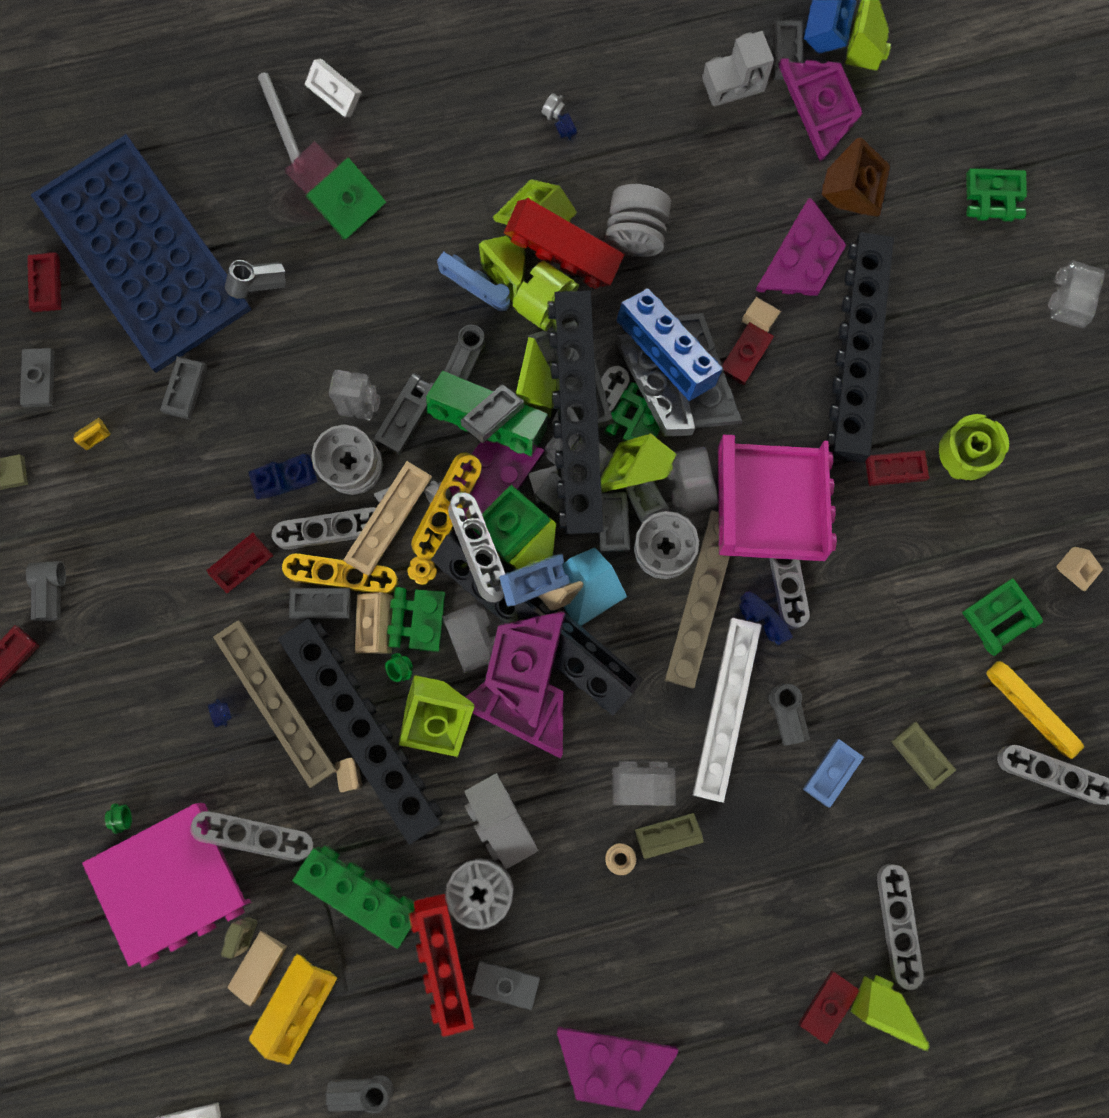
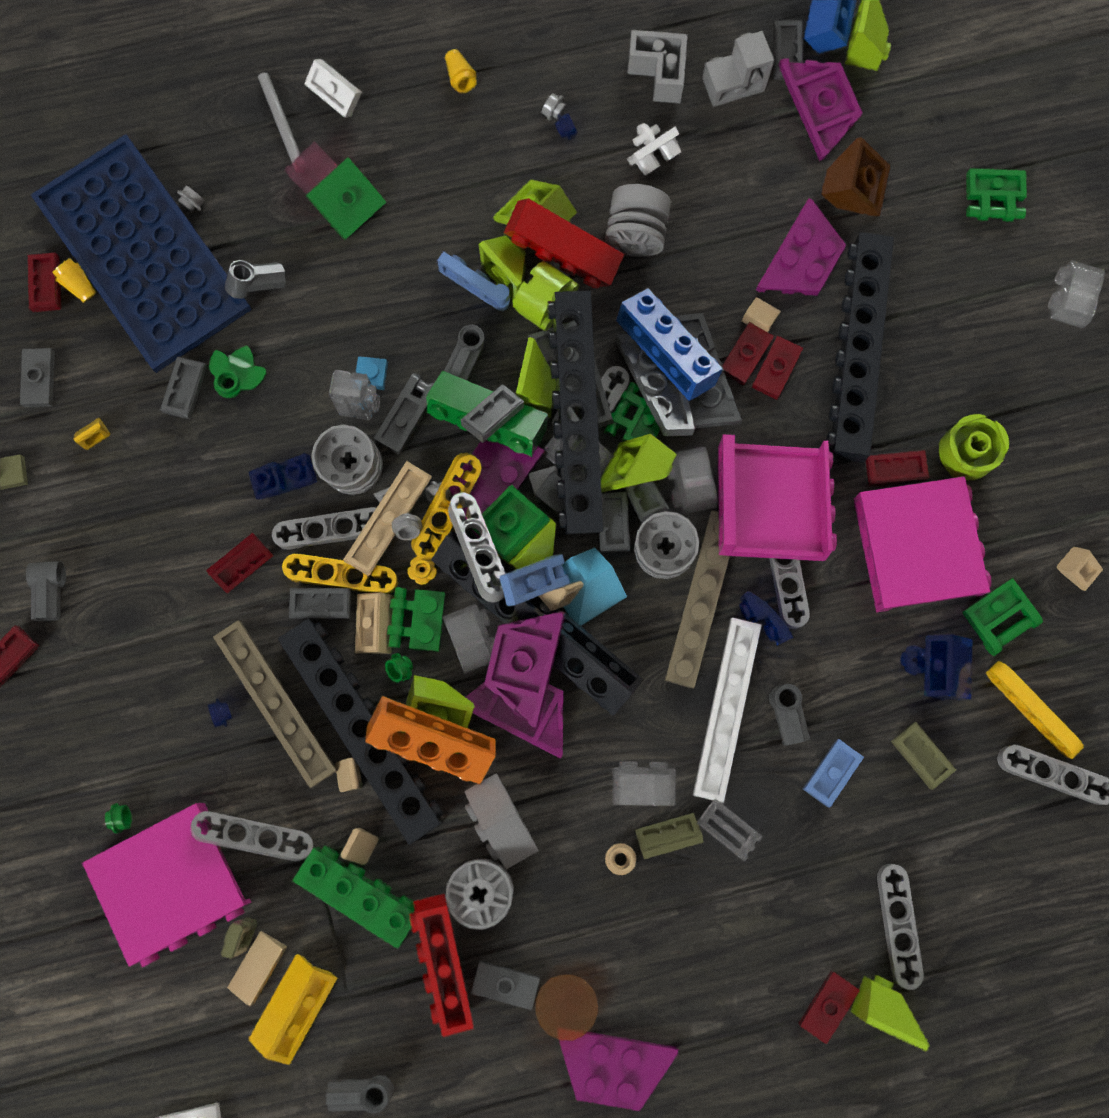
(74, 280): none -> yellow cone
(190, 199): none -> light grey plate
(237, 368): none -> green plate
(359, 846): none -> tan slope
(375, 369): none -> dark azure plate
(407, 526): none -> light grey plate
(447, 738): none -> orange brick
(460, 72): none -> yellow cone
(566, 1007): none -> clear orange tile
(659, 56): none -> light grey brick
(665, 143): none -> white hips
(748, 844): none -> clear tile
(777, 367): none -> dark red plate
(907, 657): none -> clear blue plate
(921, 543): none -> dark pink panel
(948, 667): none -> clear blue brick

